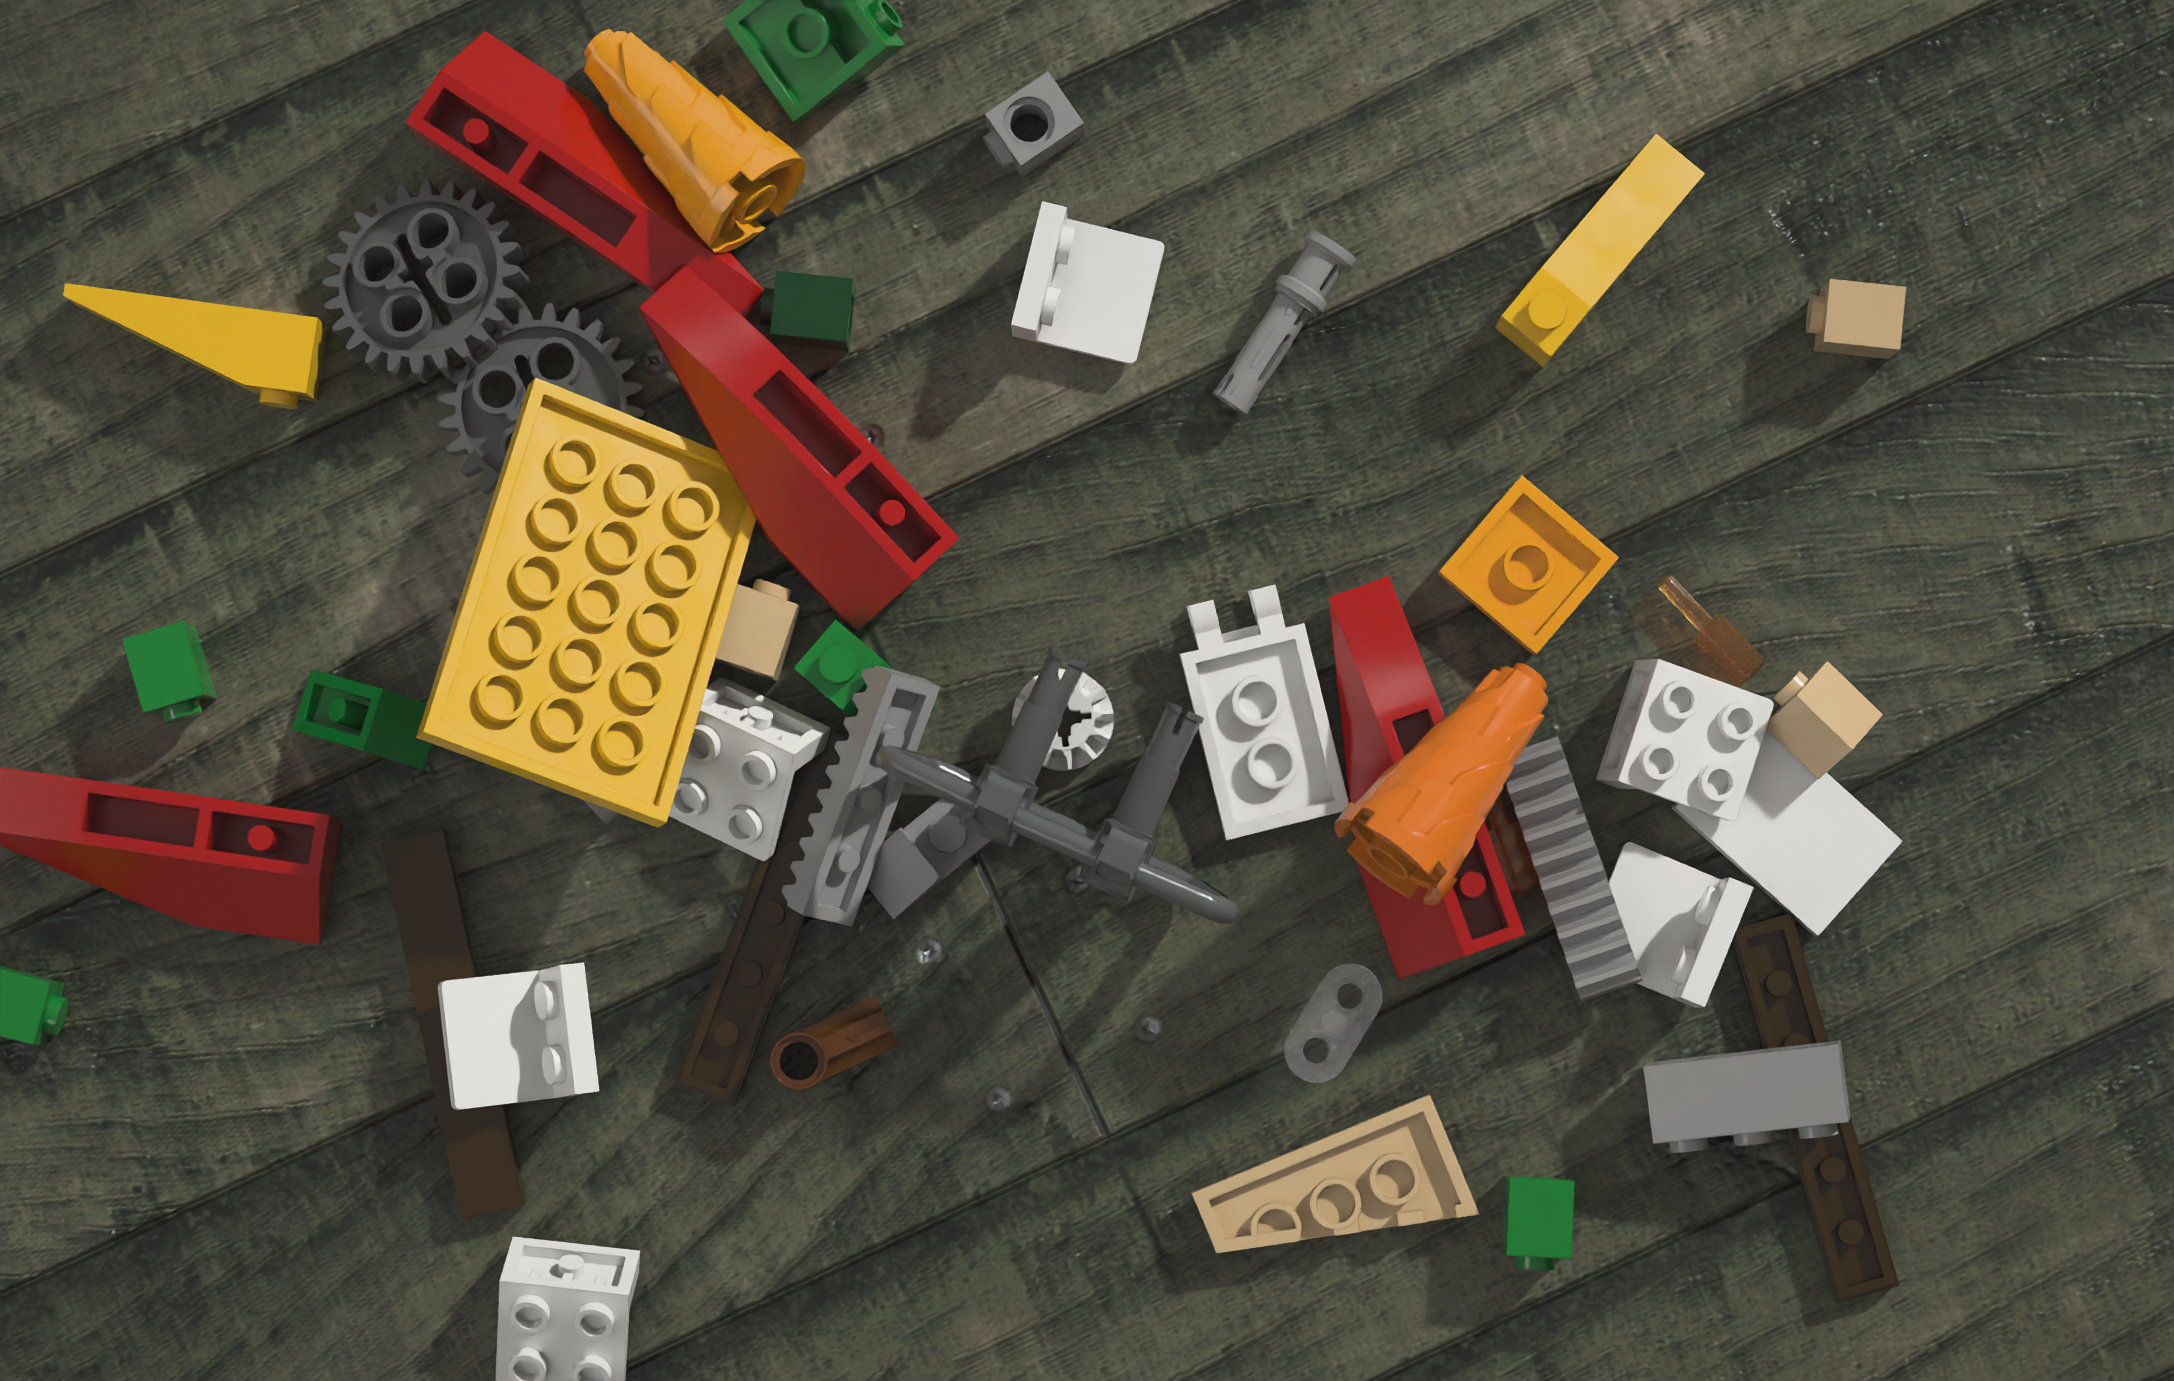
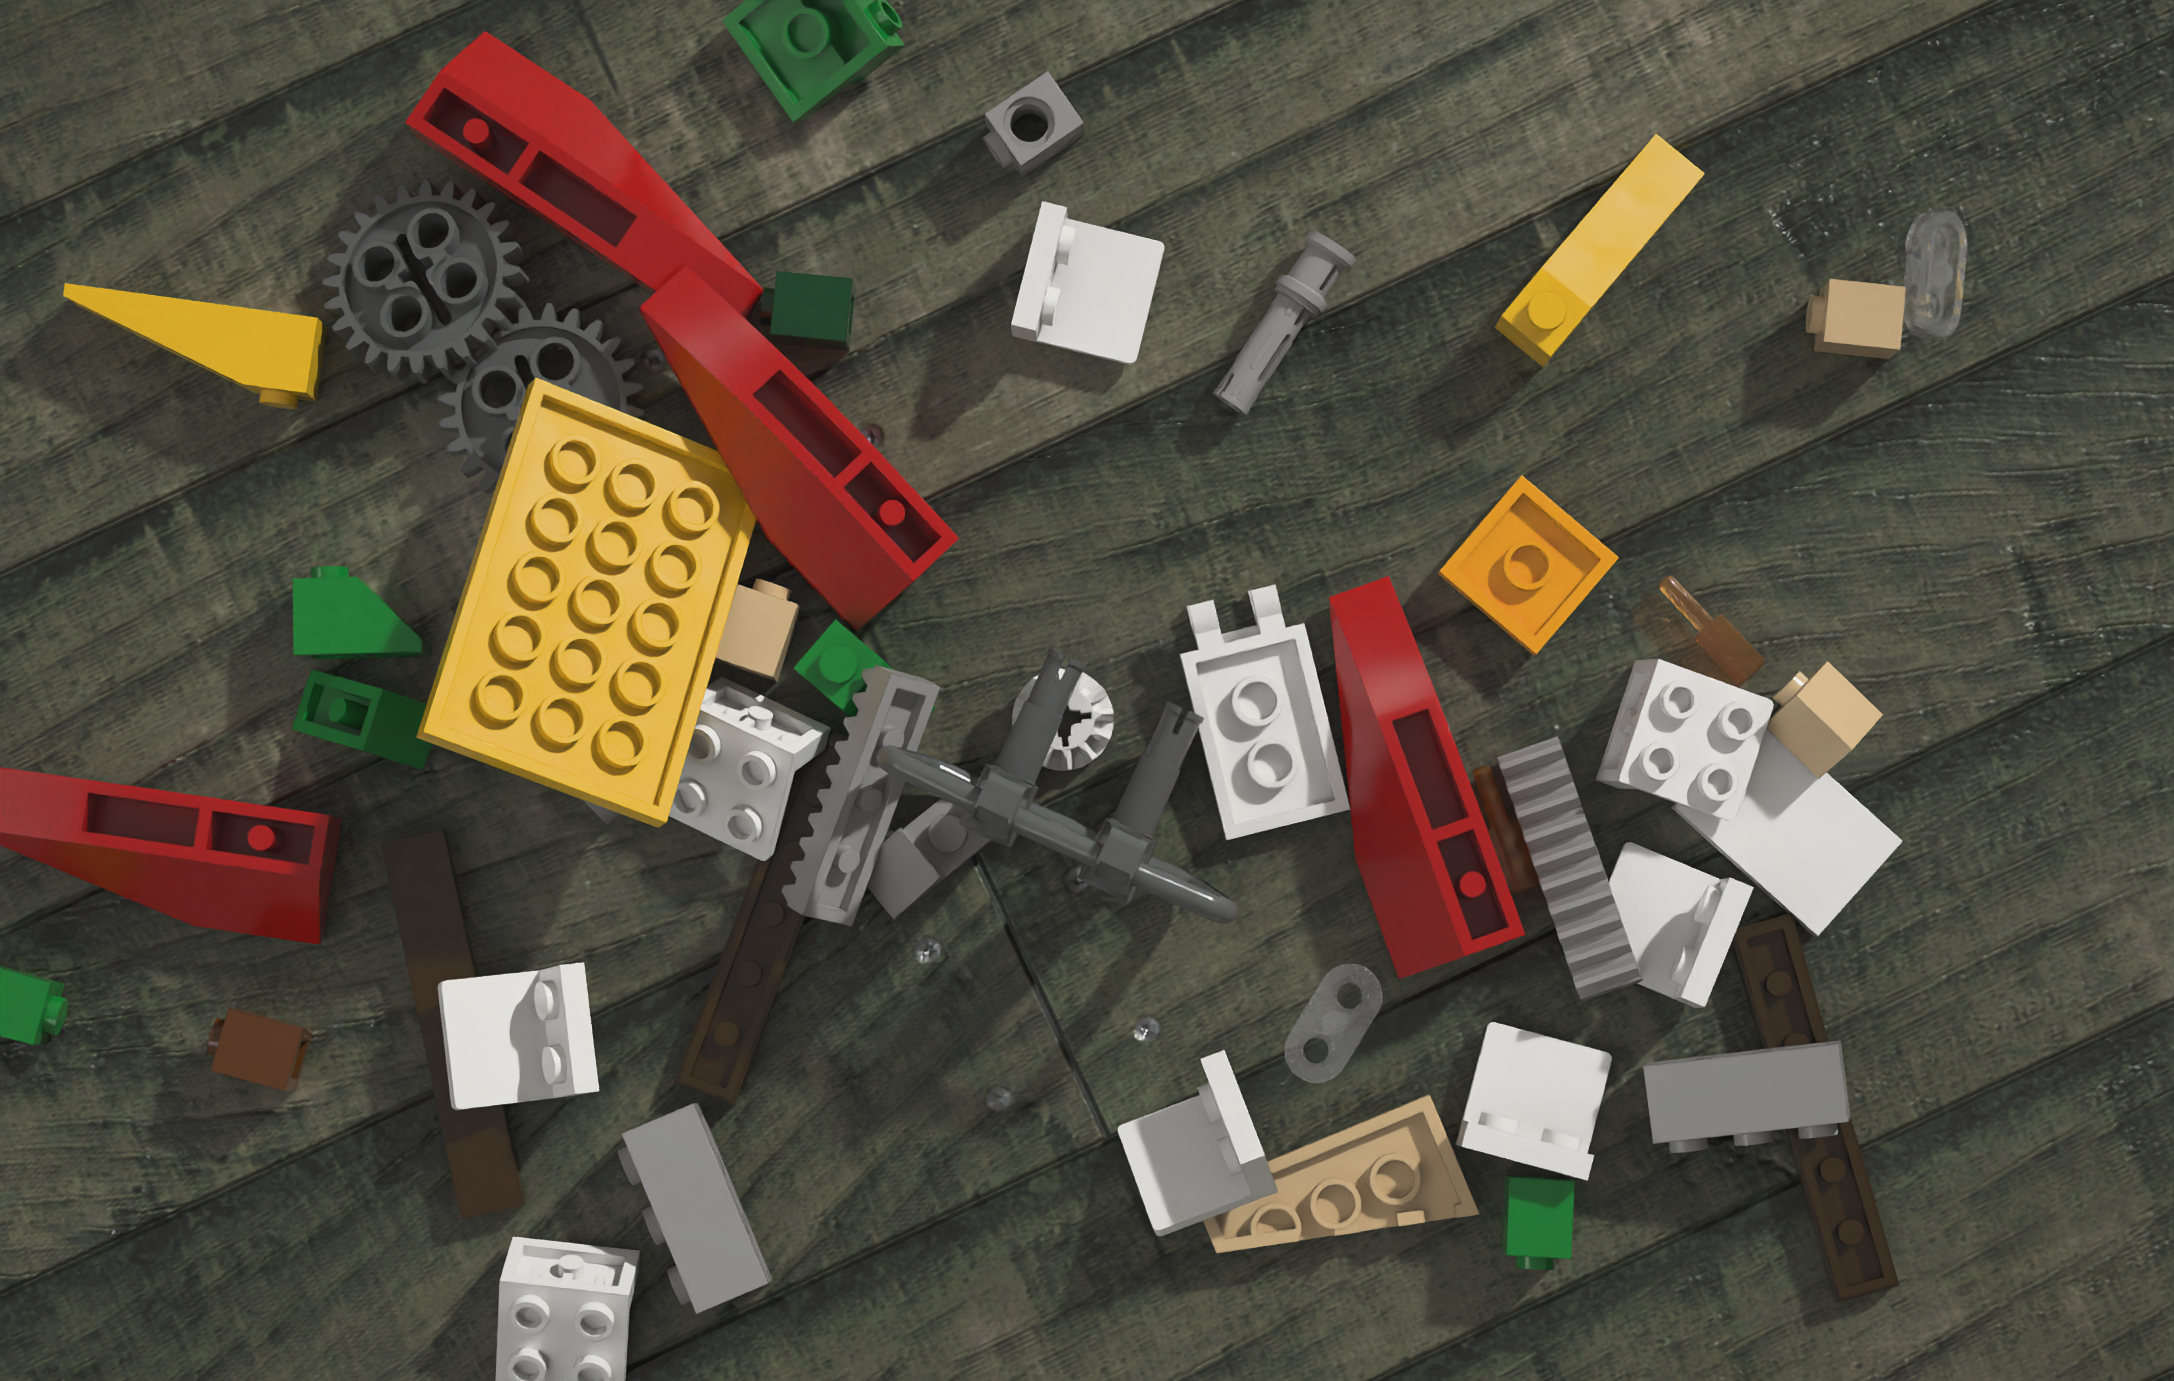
(170, 671): green brick -> none
(259, 1048): none -> reddish brown brick
(348, 620): none -> green slope
(694, 143): light orange cone -> none
(694, 1209): none -> light grey brick
(838, 1042): reddish brown piece -> none
(1198, 1154): none -> white bracket
(1432, 802): orange cone -> none
(1535, 1100): none -> white bracket
(1934, 274): none -> clear plate

